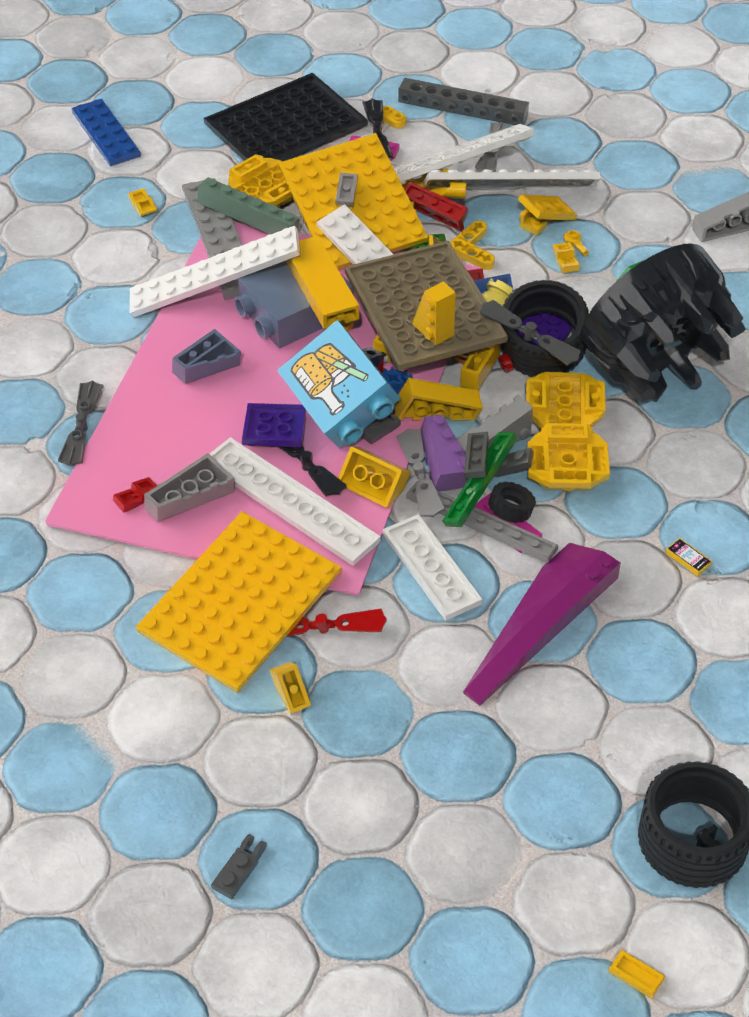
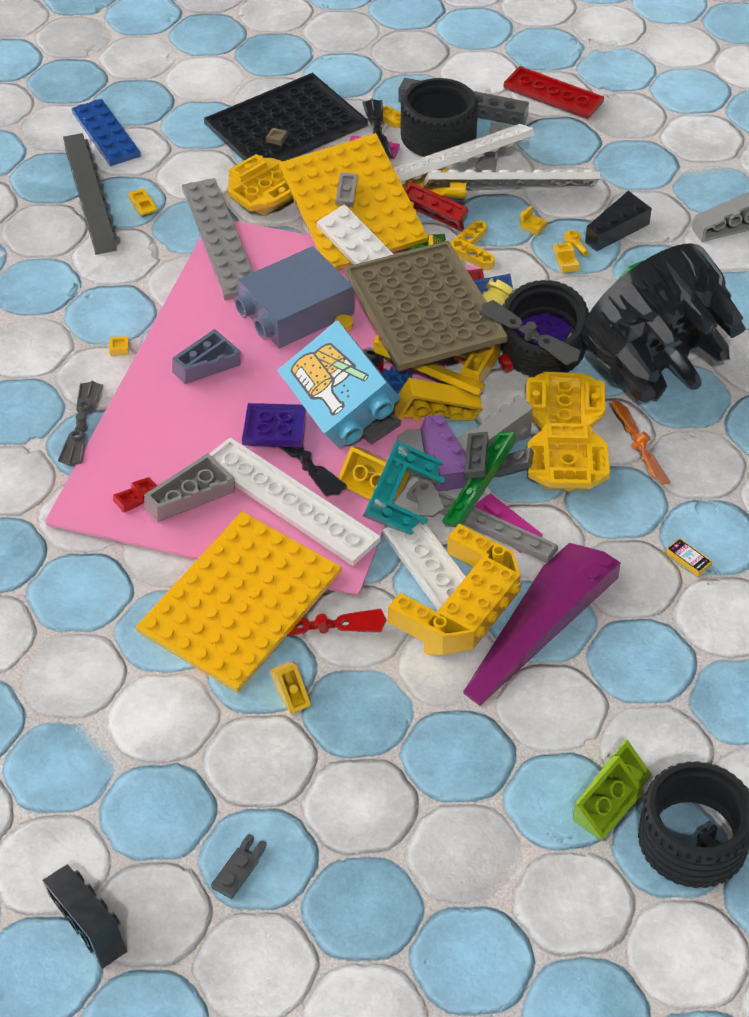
(86, 914): none -> black wedge
(90, 194): none -> dark grey brick
(118, 345): none -> yellow tile
(214, 271): white plate -> none
(245, 207): sand green brick -> none
(276, 136): none -> dark tan tile
(323, 283): yellow brick -> none
(380, 504): none -> teal wedge
(436, 313): yellow wedge -> none
(438, 115): none -> black tyre
(441, 373): none -> yellow tile
(472, 605): none -> yellow wedge
(508, 510): black tyre -> none
(547, 207): yellow tile -> none
(554, 92): none -> red plate
(612, 792): none -> lime slope
(618, 221): none -> black wedge
(636, 974): yellow tile -> none
(640, 442): none -> orange piece

